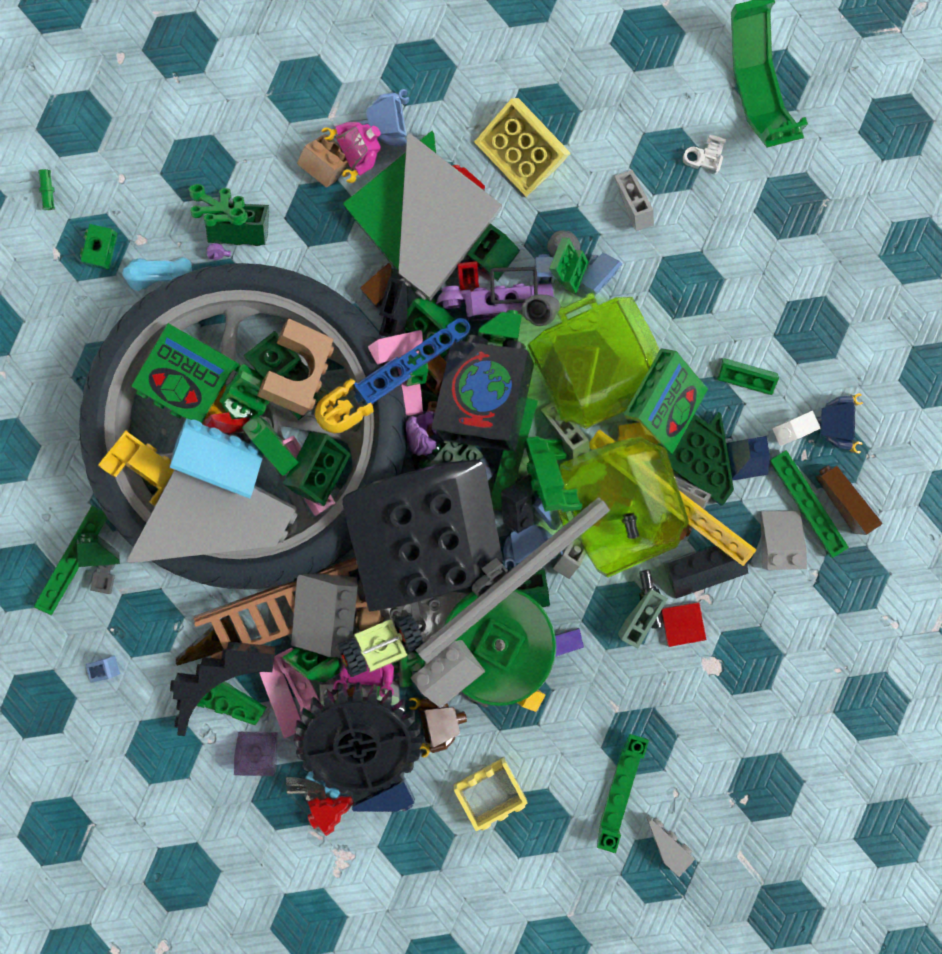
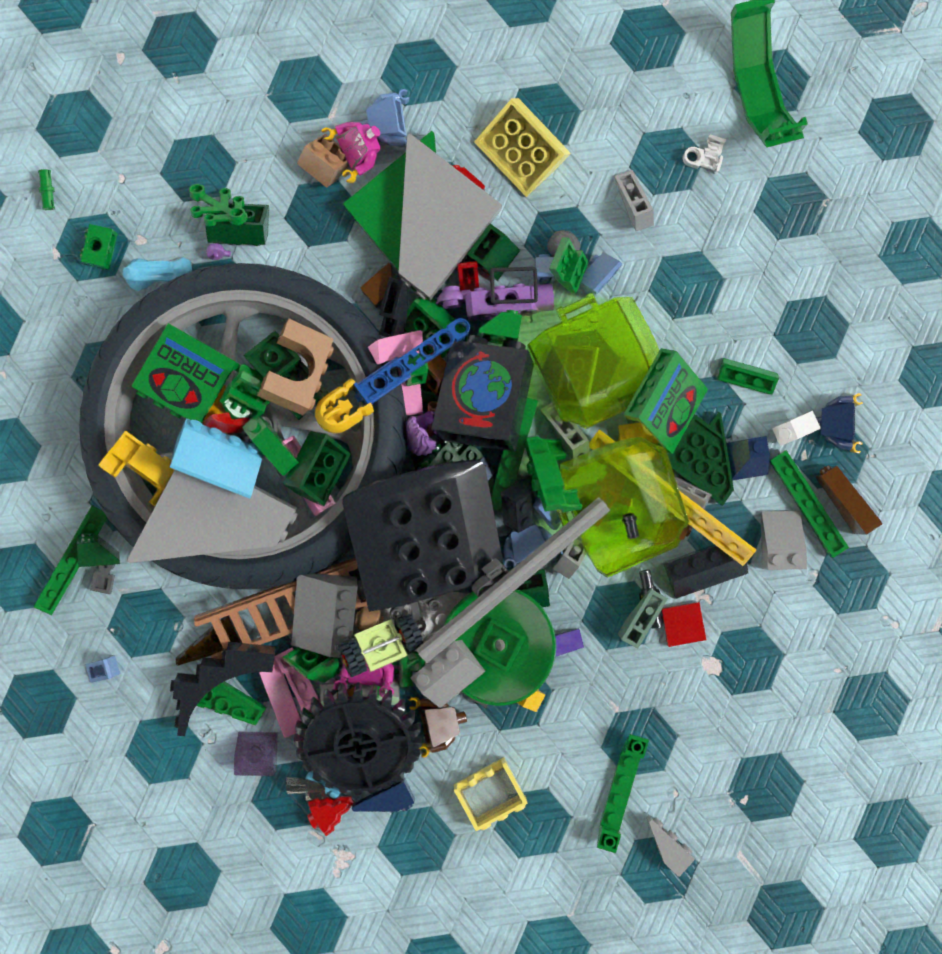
(536, 310): dark grey hair -> none

